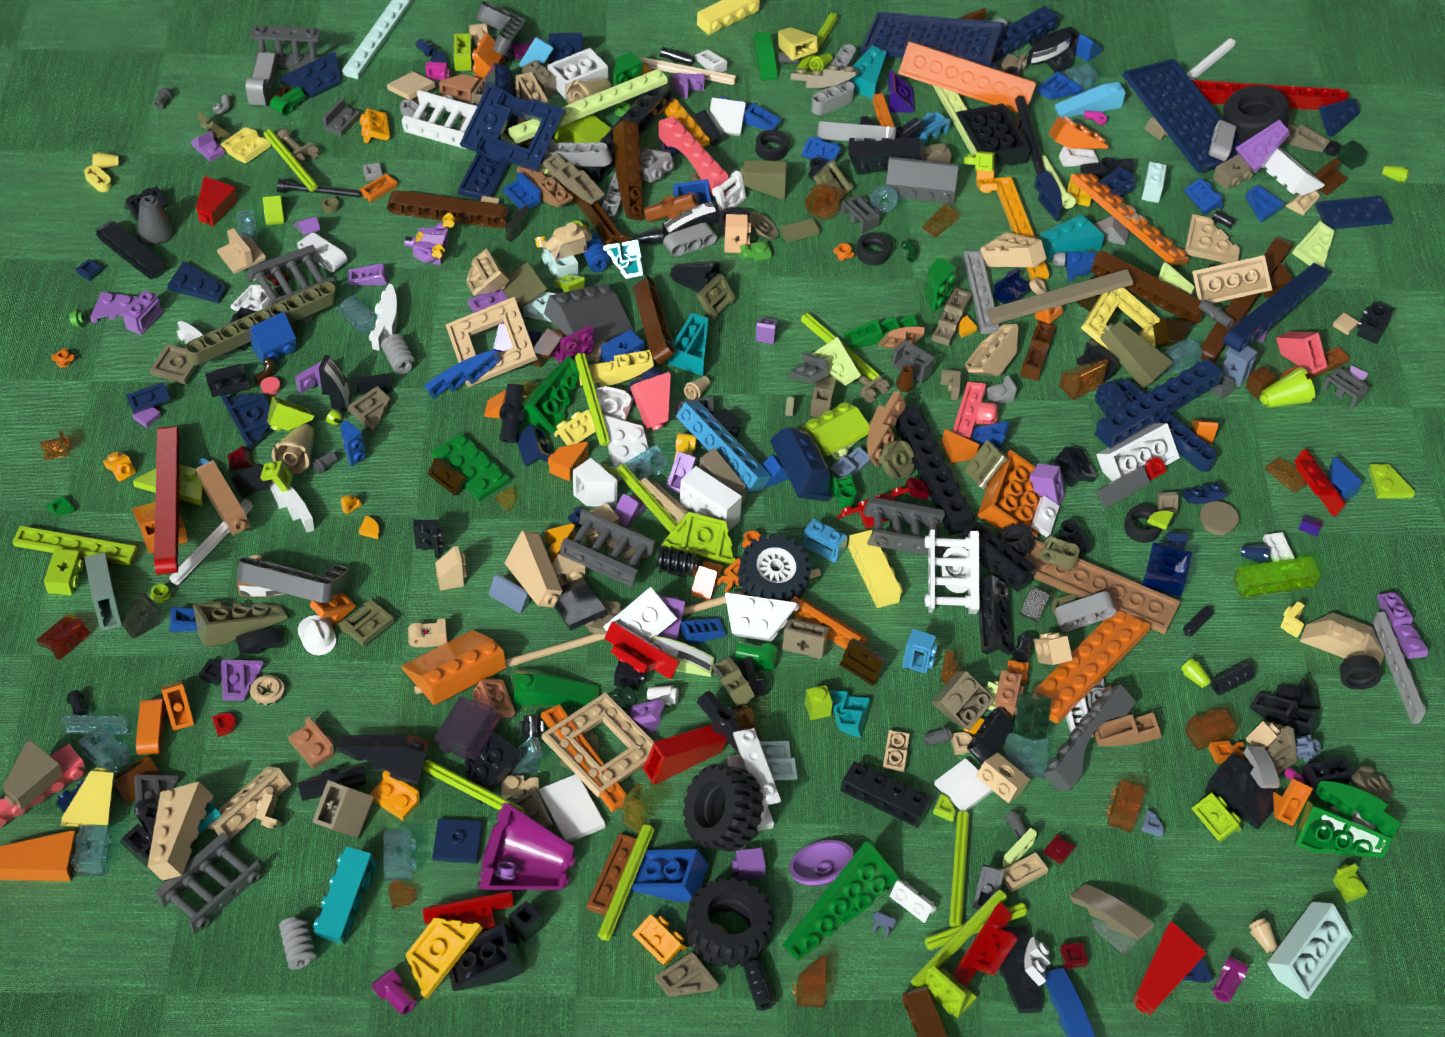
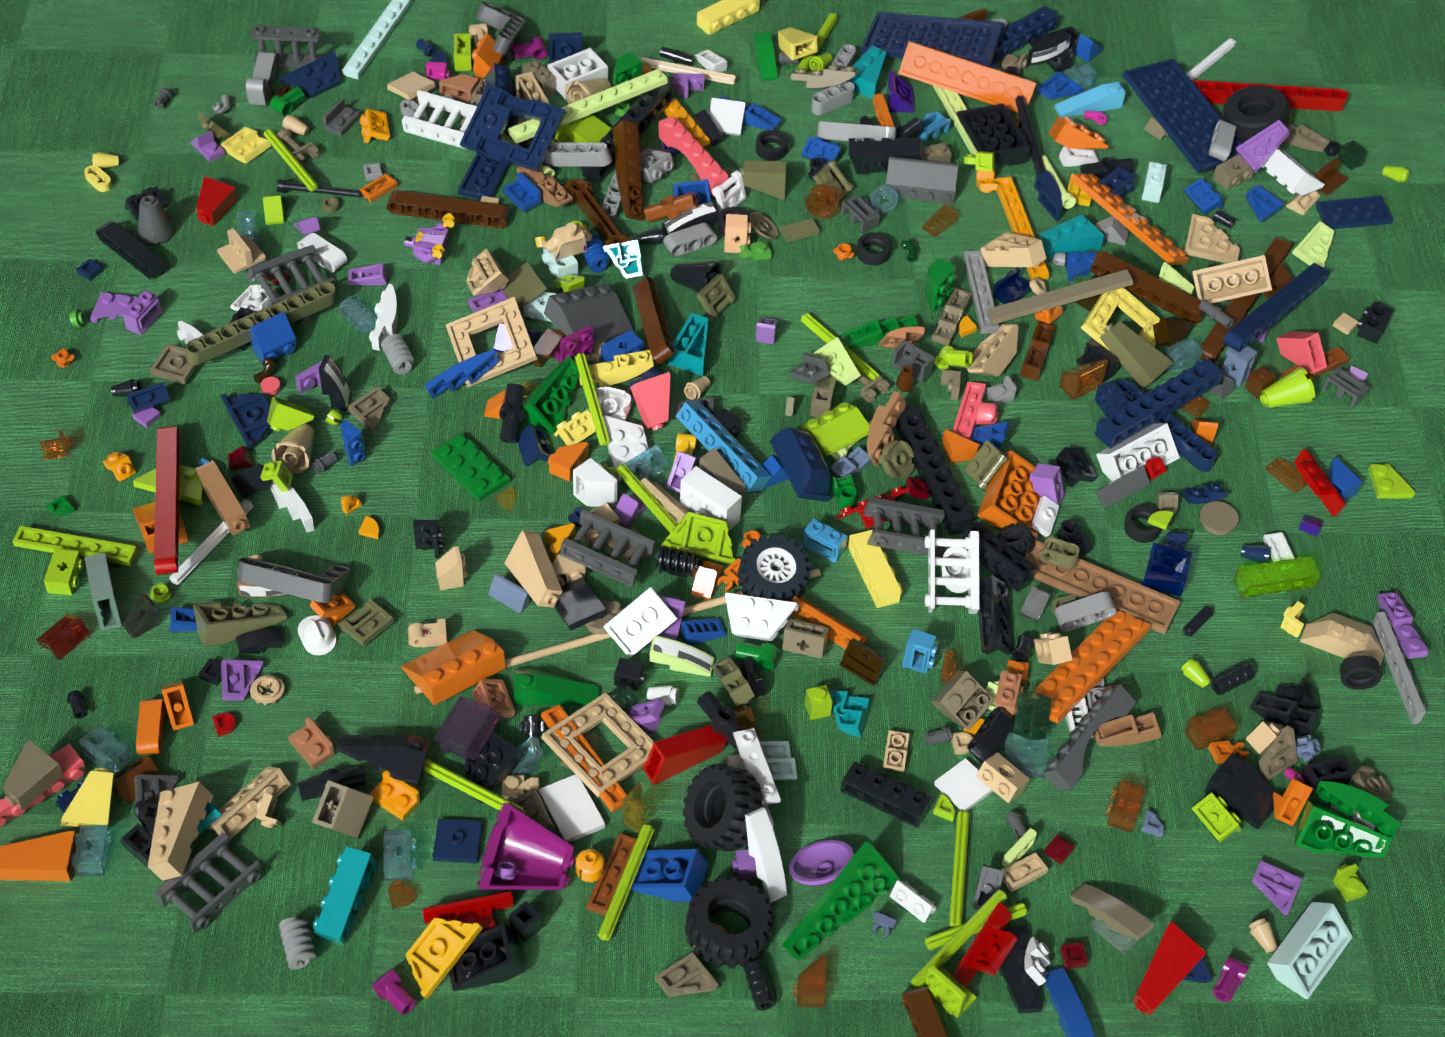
(84, 724): clear light blue tile -> none
(125, 388): none -> black cone
(197, 284): dark blue wing -> none
(226, 380): black bracket -> none
(294, 125): none -> tan cone
(365, 384): black tile -> none
(446, 476): dark brown plate -> none
(515, 228): clear smoke slope -> none
(537, 51): medium azure slope -> none
(574, 180): dark tan slope -> none
(589, 865): none -> light orange head
(639, 652): red bracket -> none
(660, 939): light orange bracket -> none
(767, 857): none -> white slope
(950, 357): none -> lime piece
(1196, 407): none -> clear orange bracket
(1264, 769): light grey slope -> none
(1277, 885): none -> medium lavender wing
(1338, 115): dark blue wing -> none

